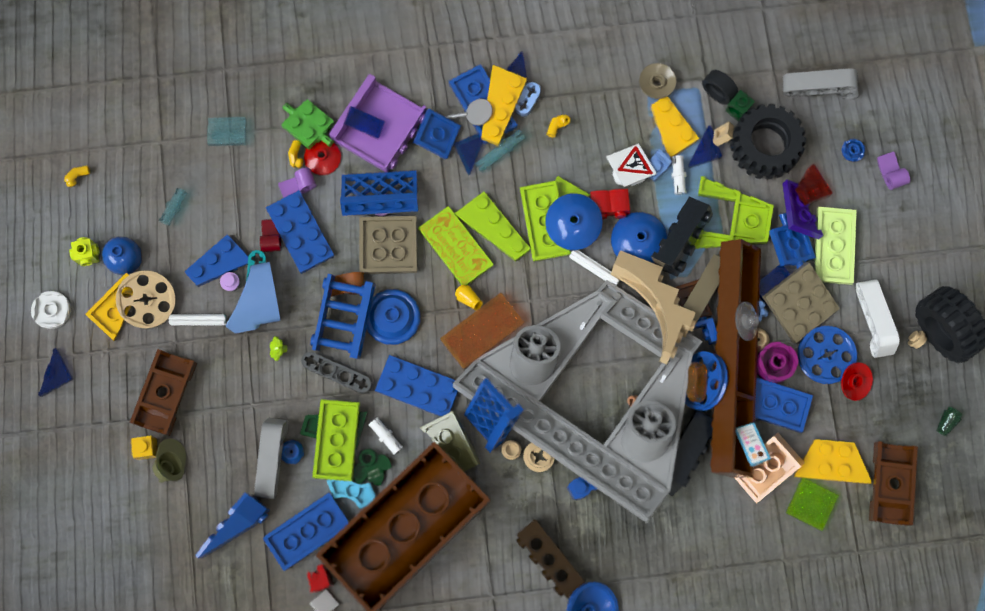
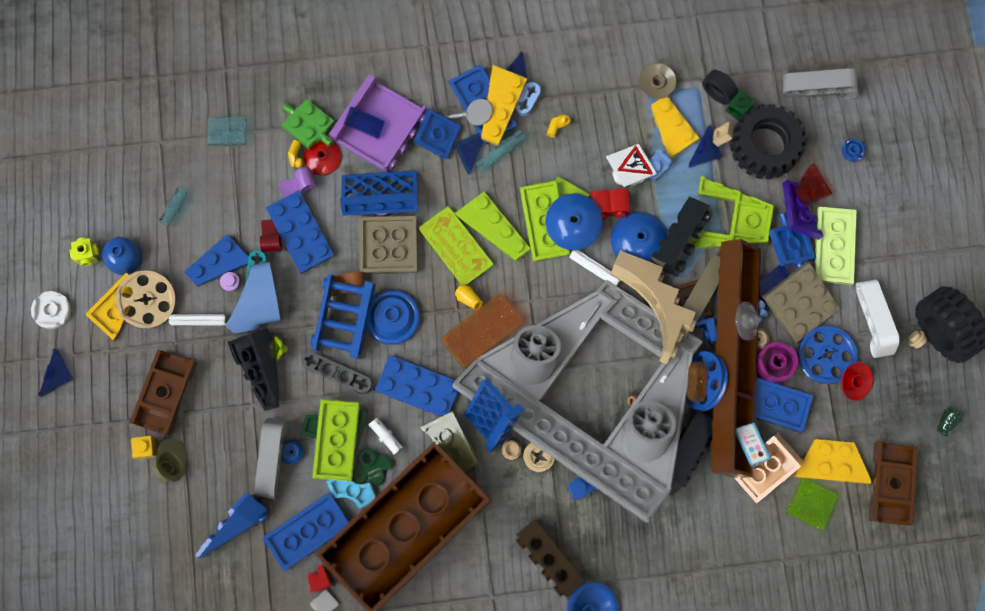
(70, 177): yellow arm -> none
(257, 358): none -> black wedge
(678, 175): white pin -> none
(892, 174): medium lavender panel -> none

